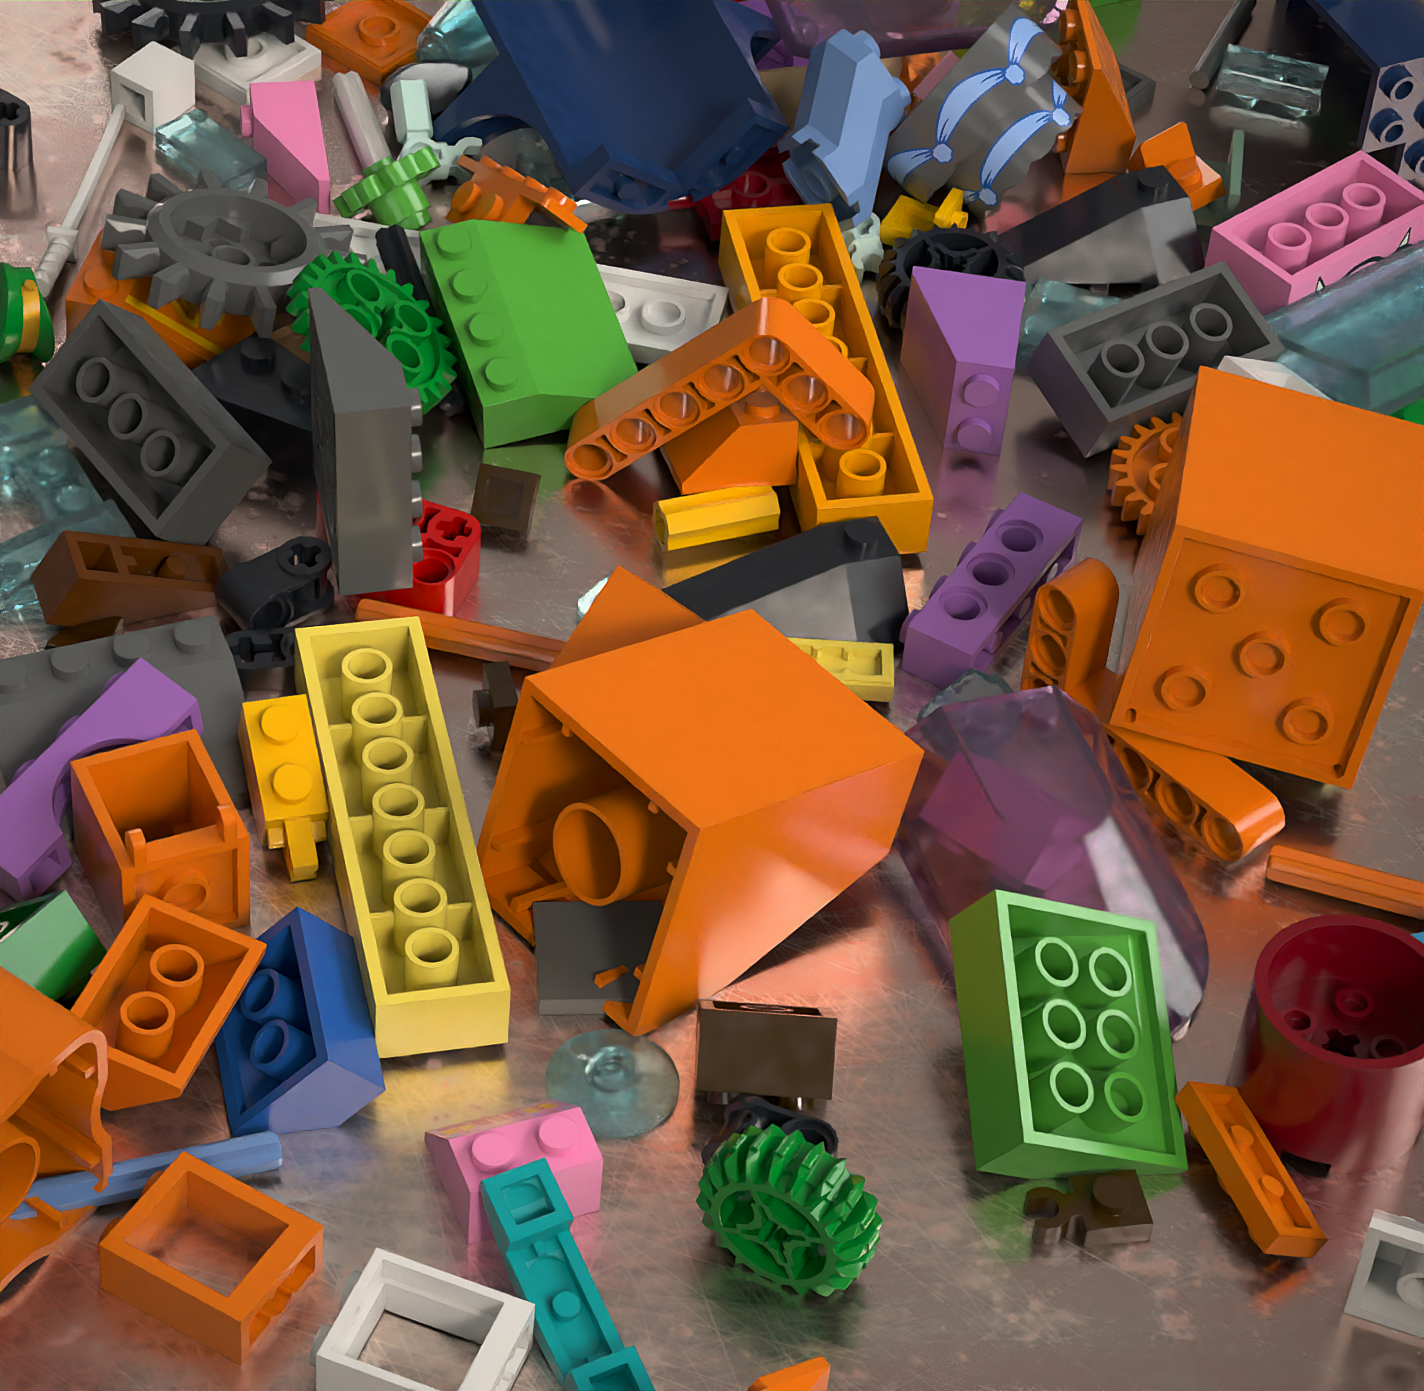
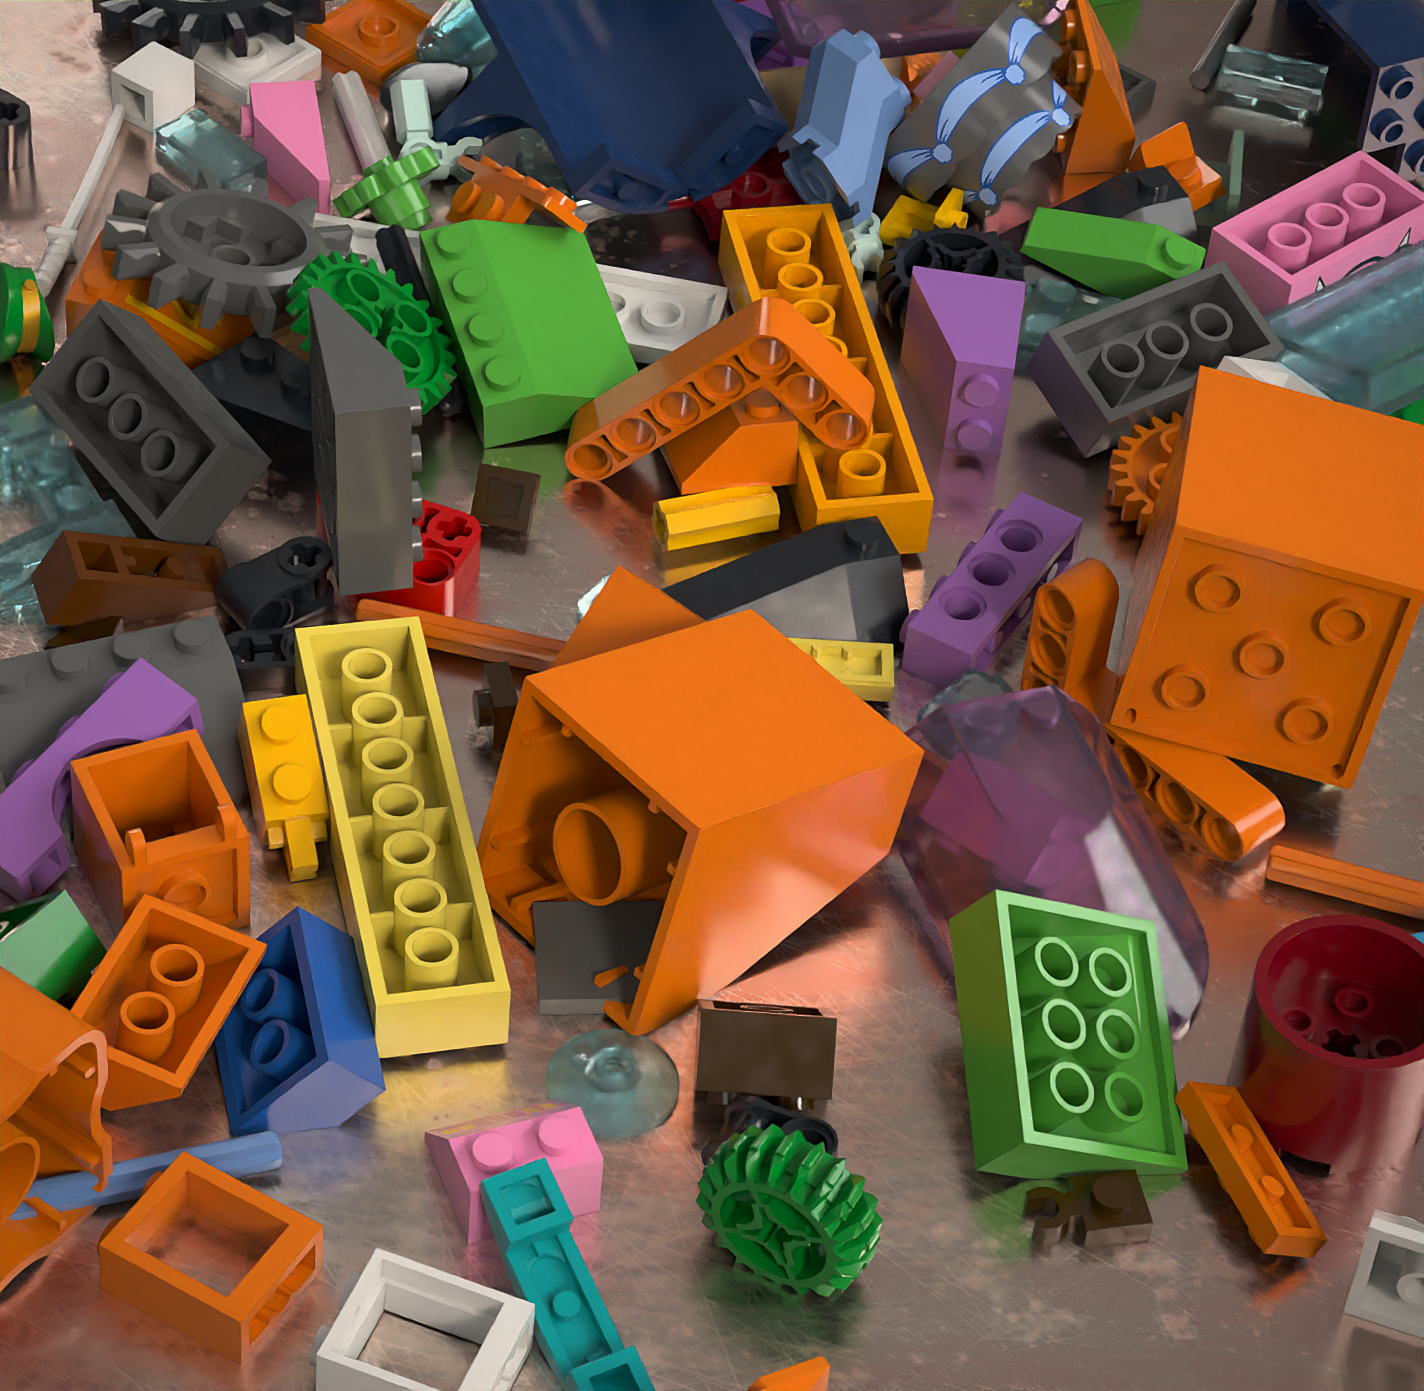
(1108, 252): none -> bright green slope

